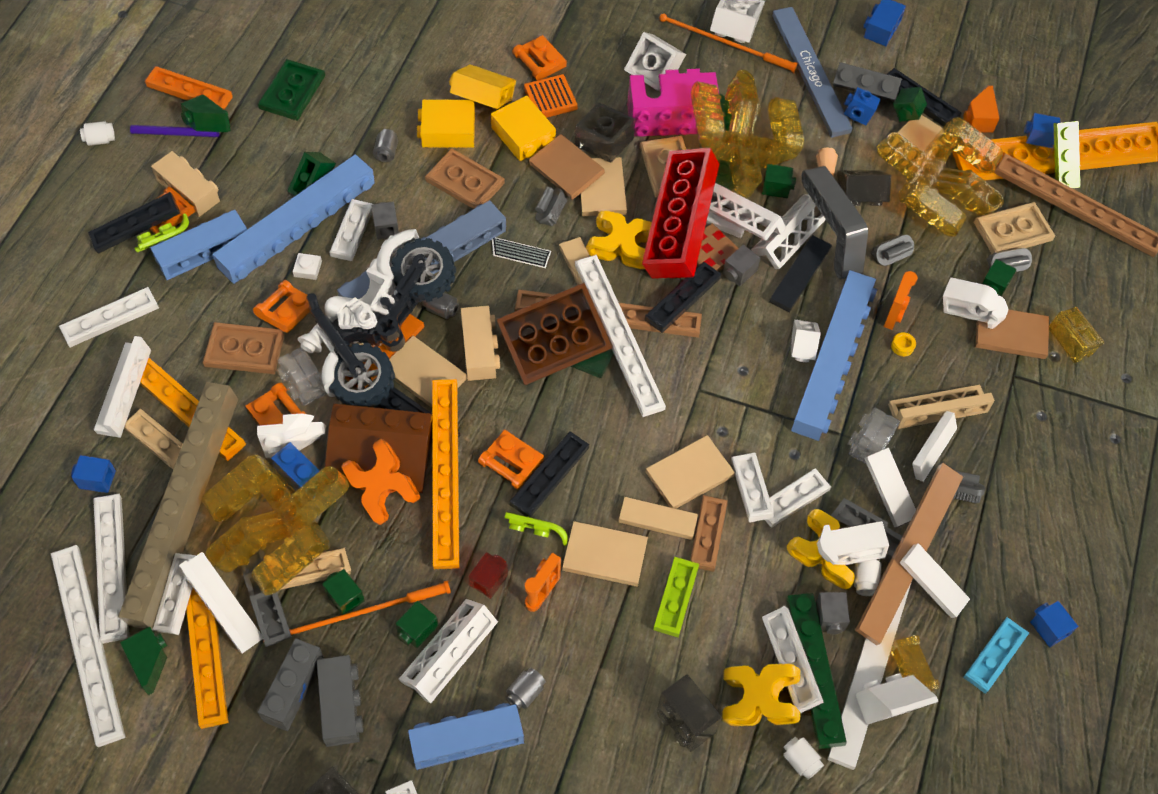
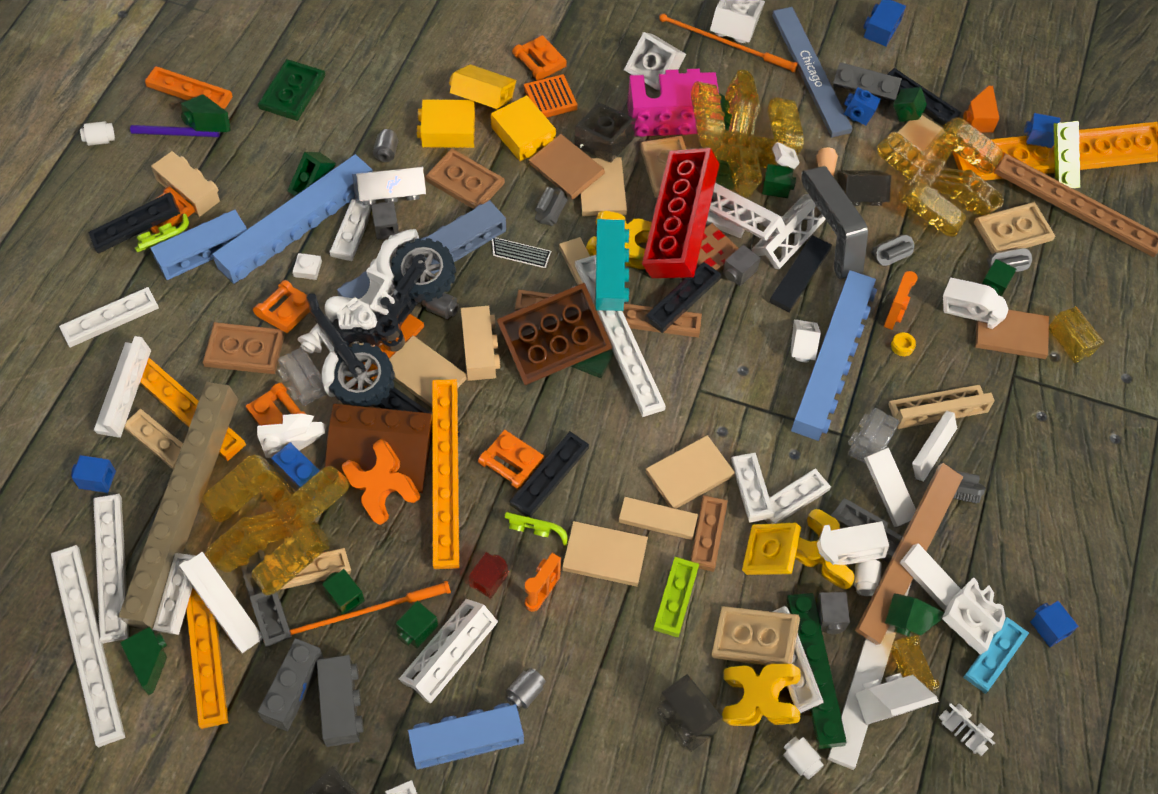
(389, 185): none -> brick
(611, 265): none -> teal brick
(755, 636): none -> tan tile
(771, 549): none -> yellow plate
(785, 156): none -> white plate
(911, 615): none -> dark green slope
(975, 615): none -> white plate
(979, 738): none -> white hinge

